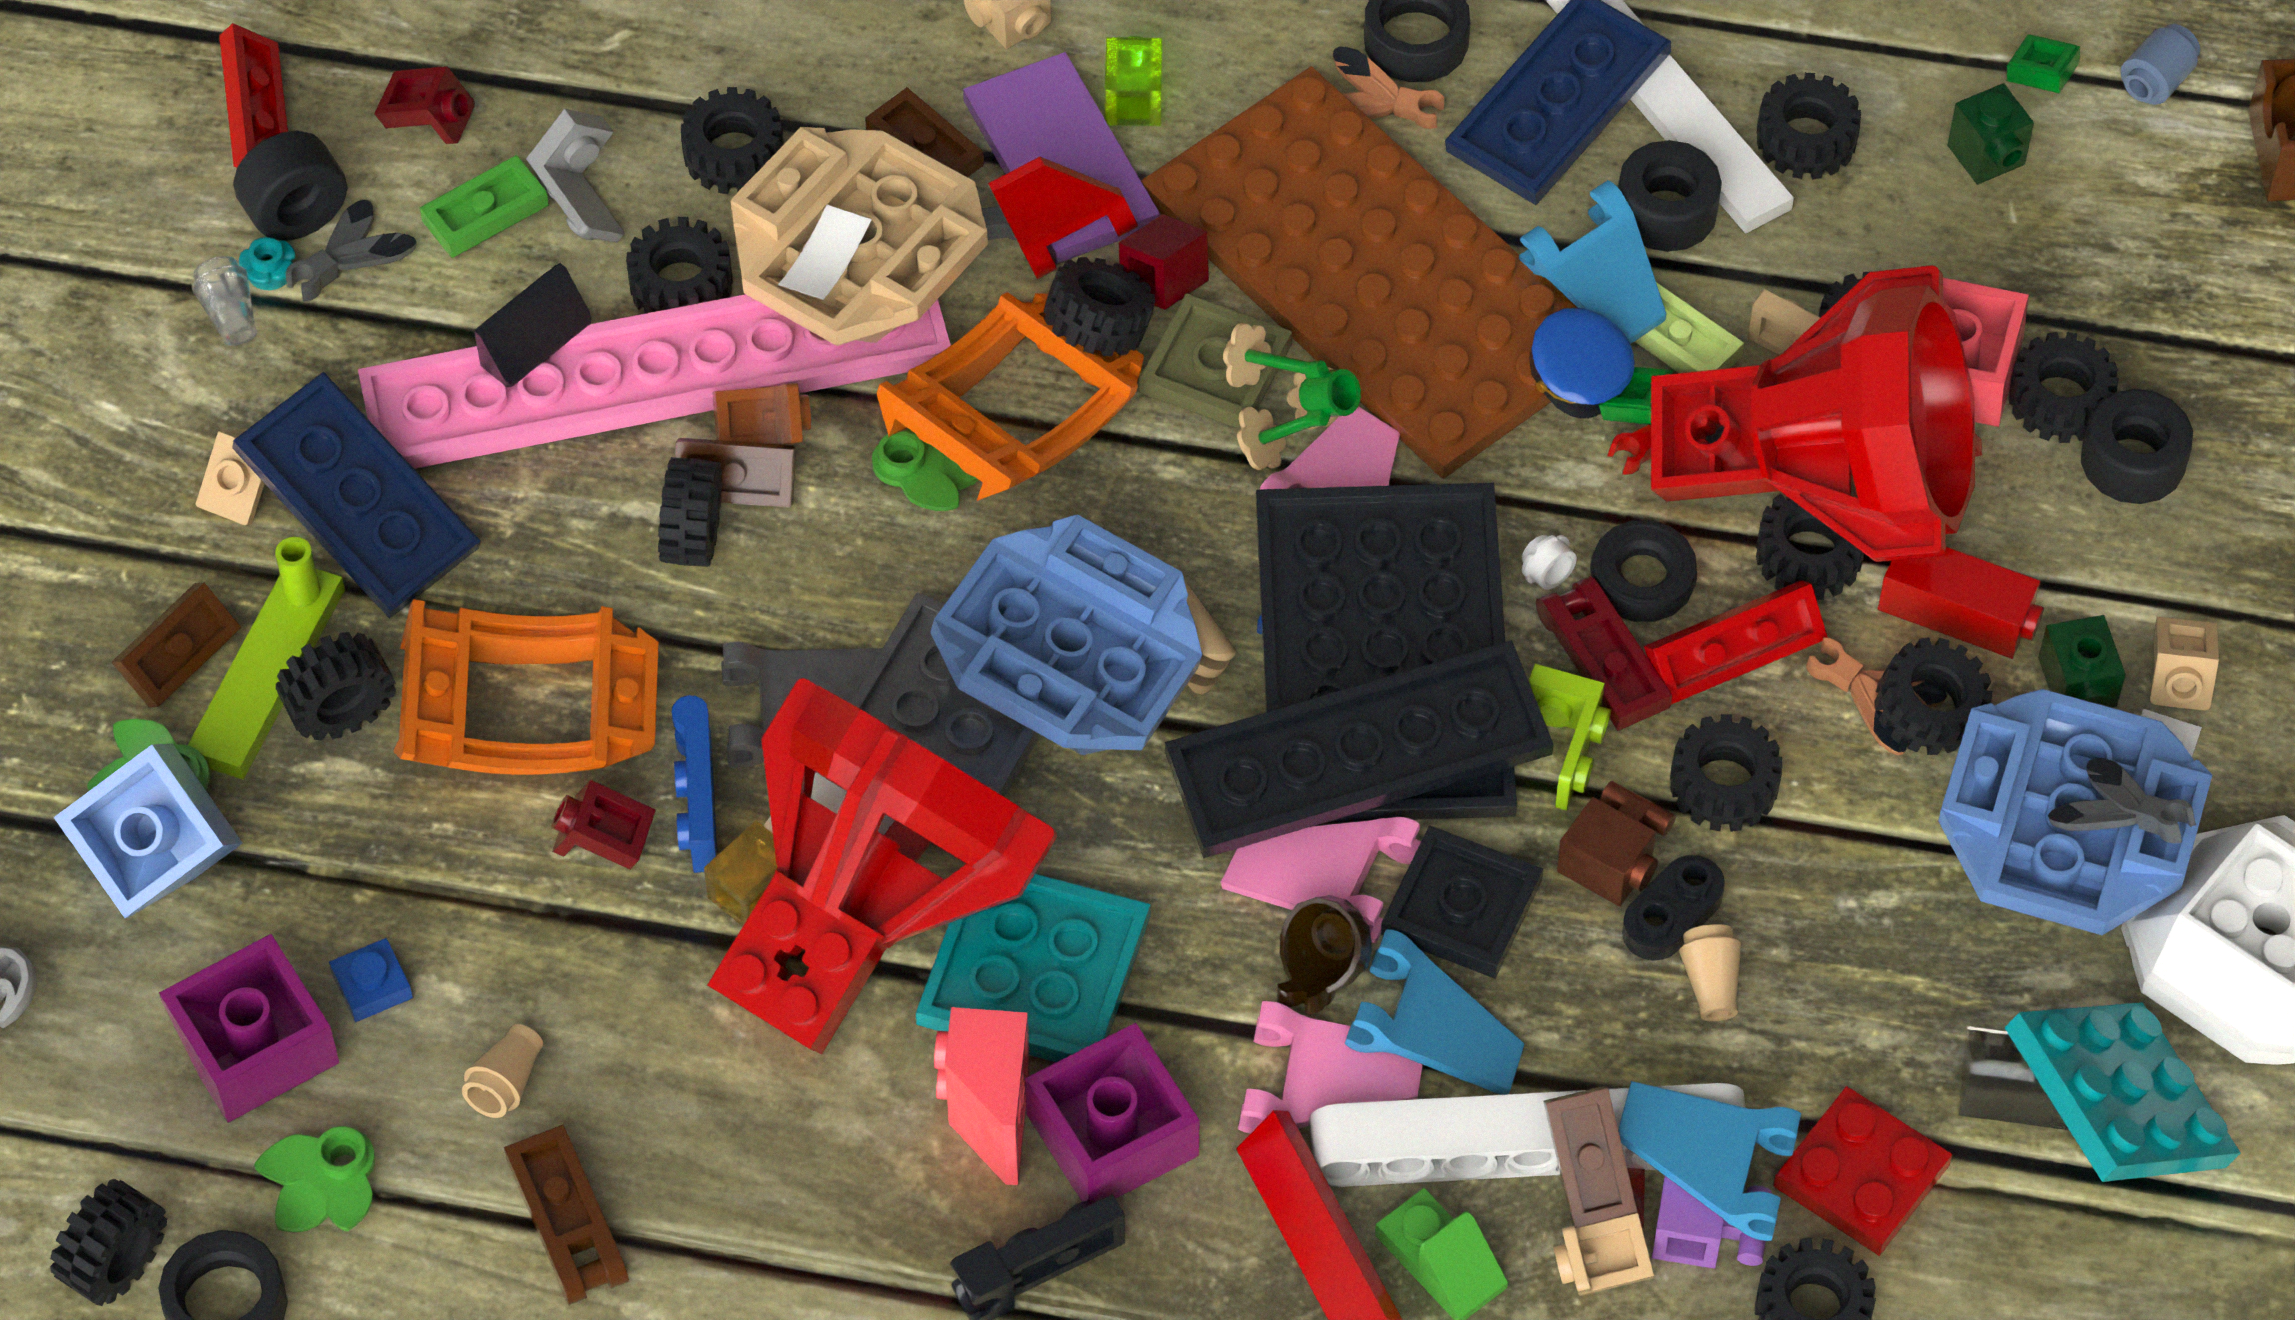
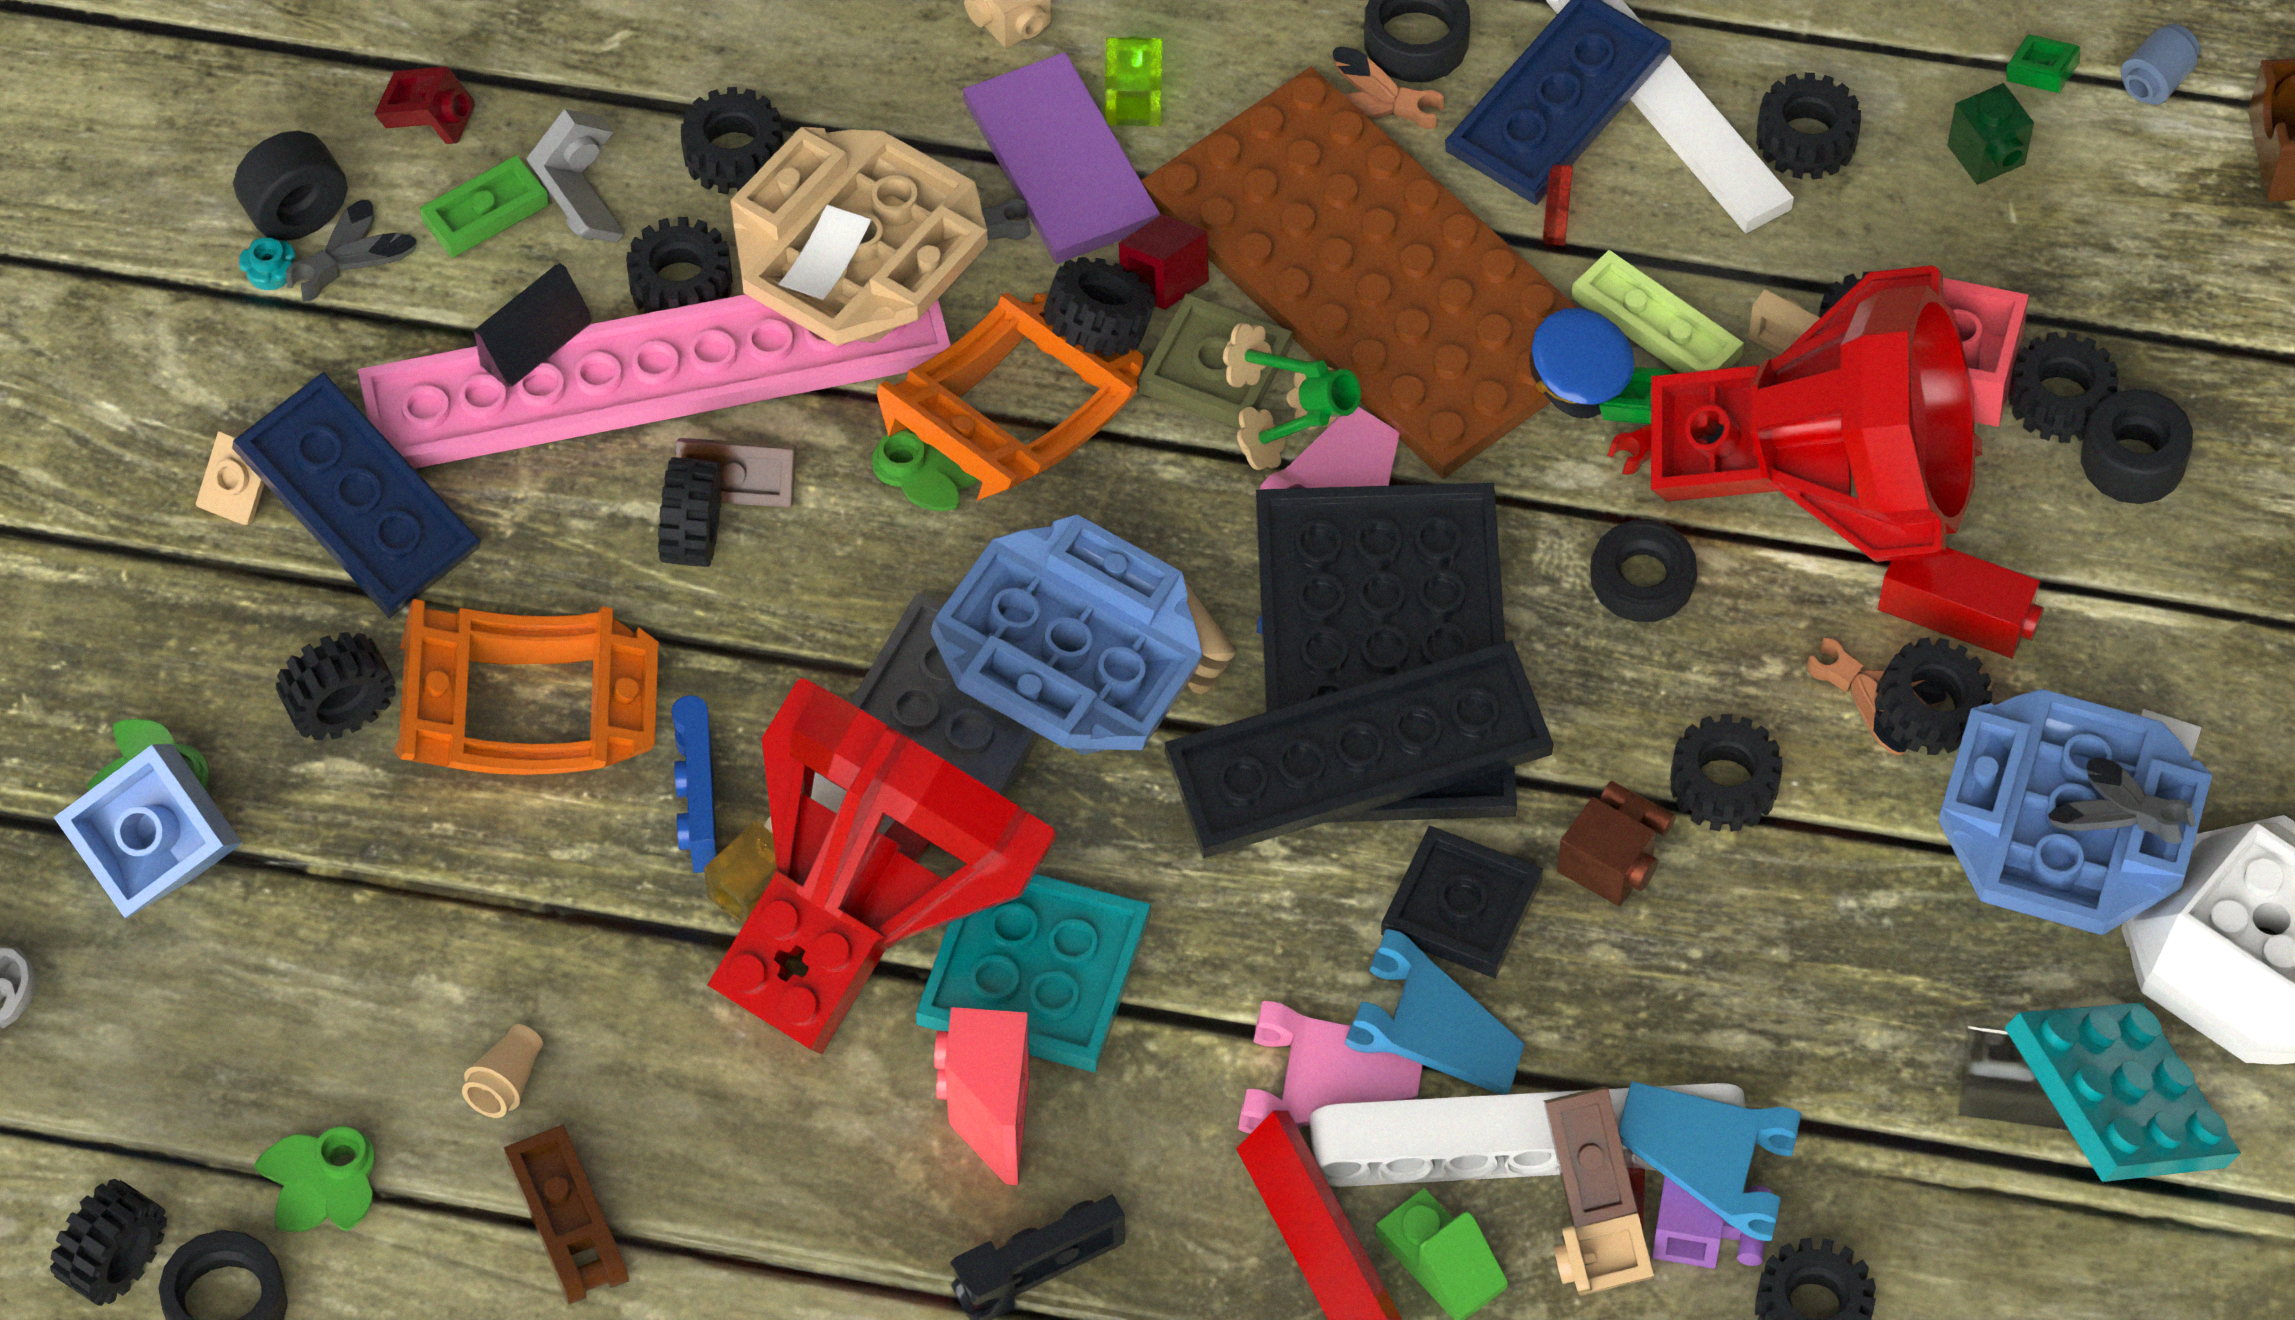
(176, 644): reddish brown plate -> none
(226, 298): clear cone -> none
(247, 696): lime piece -> none
(250, 1027): magenta slope -> none
(251, 89): red plate -> none
(370, 980): blue plate -> none
(603, 824): dark red bracket -> none
(762, 415): dark orange bracket -> none
(778, 671): flat silver flag -> none
(927, 131): reddish brown plate -> none
(1052, 202): red flag -> none
(1112, 1116): magenta slope -> none
(1322, 863): bright pink flag -> none
(1322, 951): dark brown piece -> none
(1548, 561): white plate -> none
(1557, 204): none -> clear red tile
(1574, 704): lime bracket -> none
(1604, 268): dark azure flag -> none
(1605, 652): dark red plate -> none
(1675, 903): black plate -> none
(1677, 169): black tyre -> none
(1712, 966): tan cone -> none
(1738, 641): red plate -> none
(1791, 565): black tyre -> none
(1862, 1170): red plate -> none
(2082, 661): dark green brick -> none
(2184, 663): tan bracket -> none

